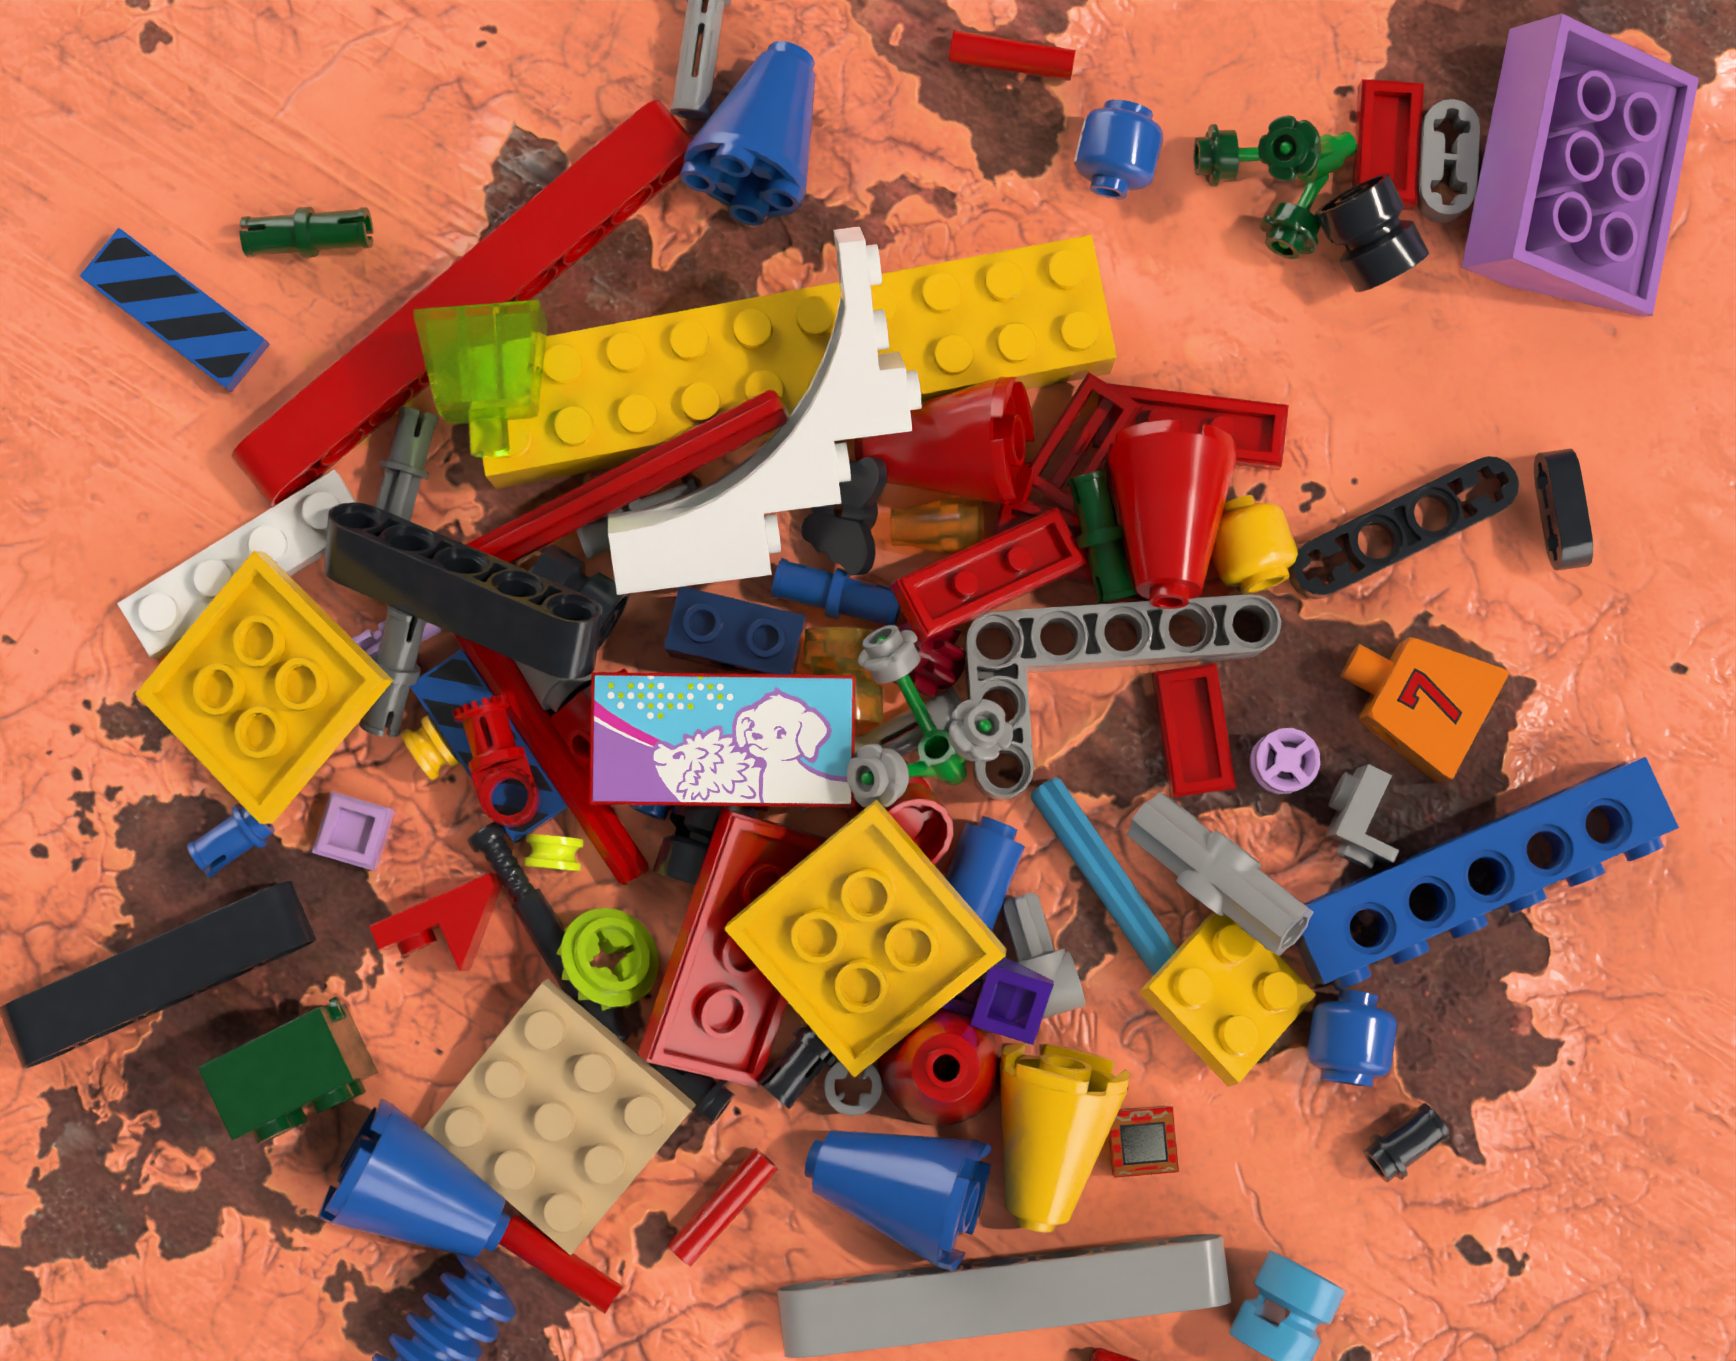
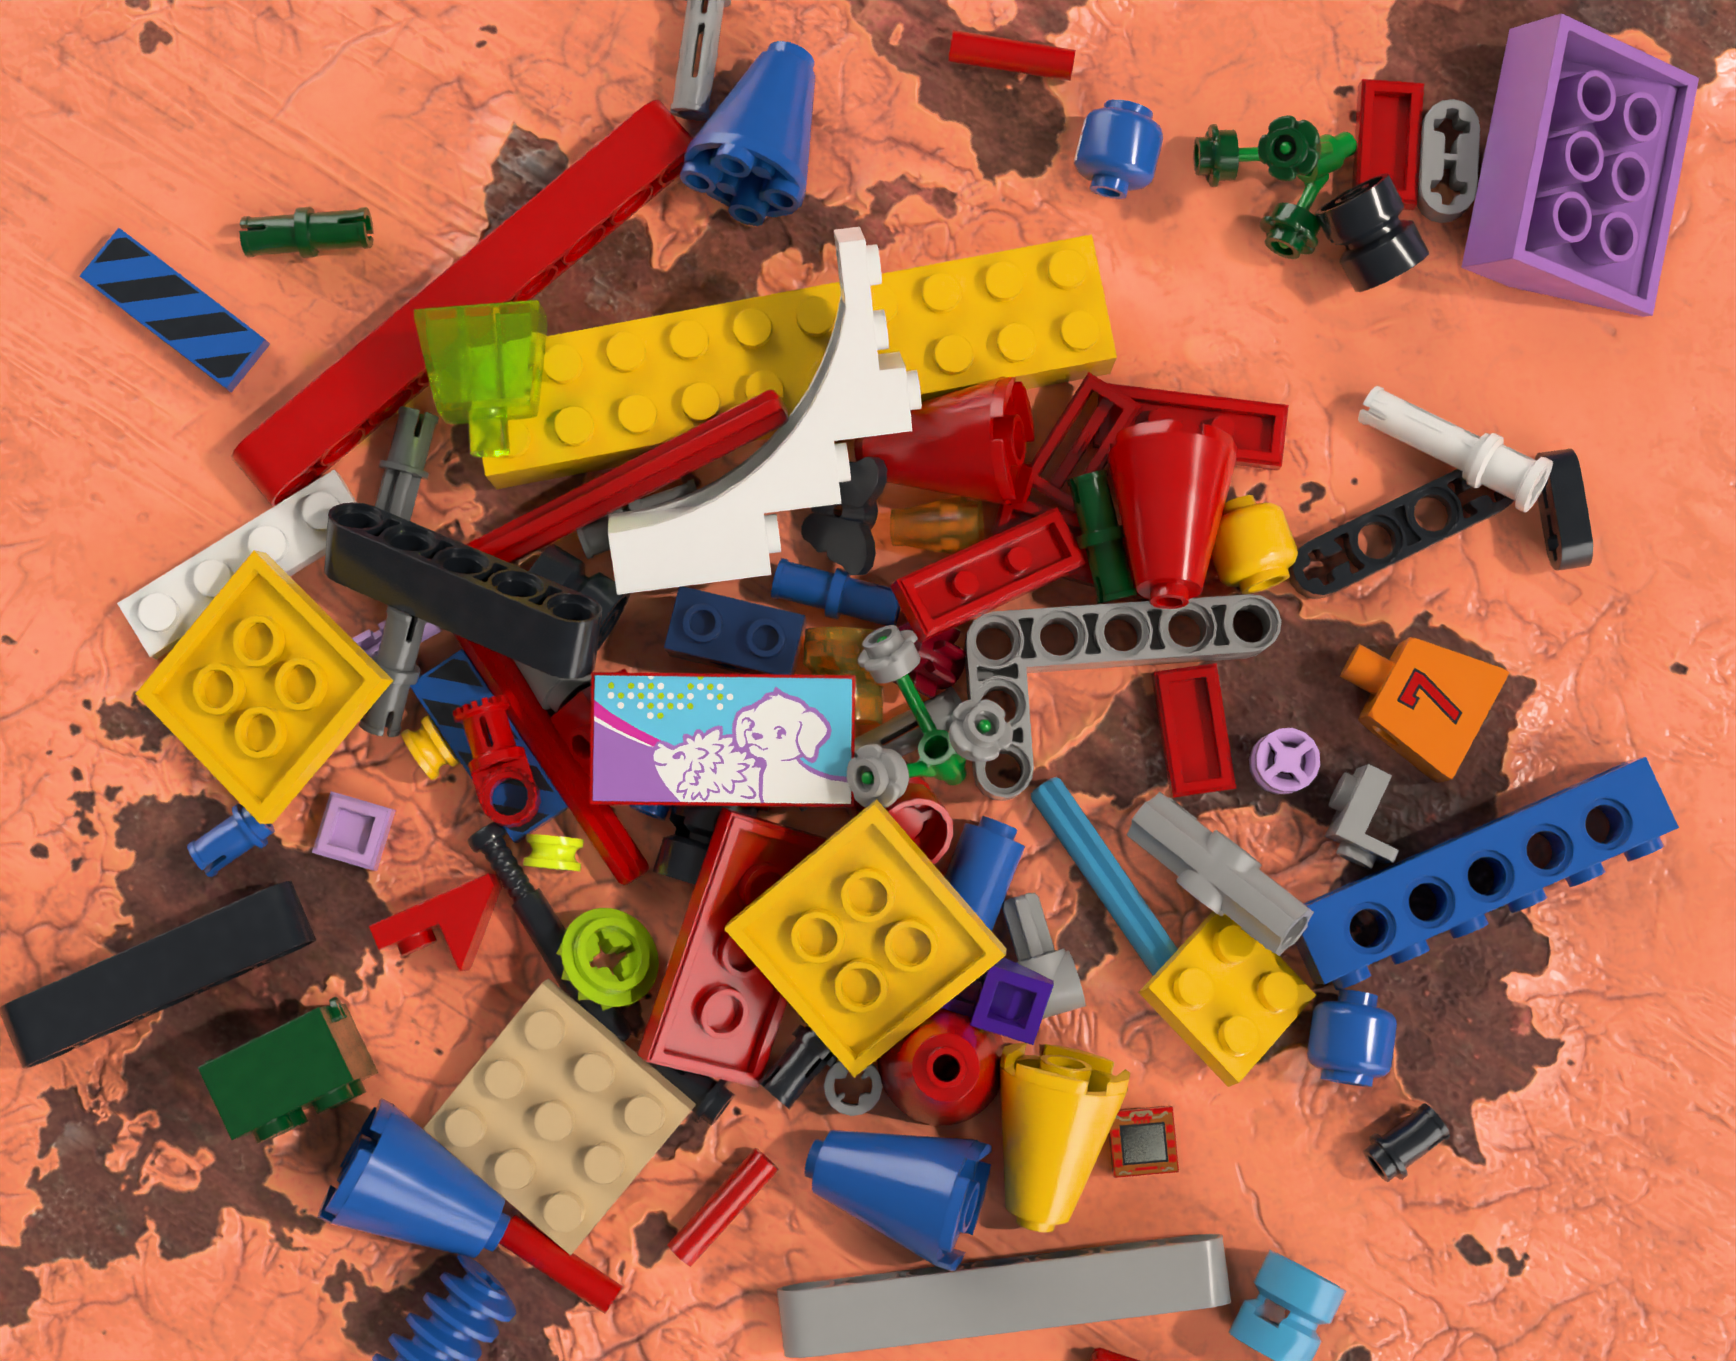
(1481, 459): none -> white pin

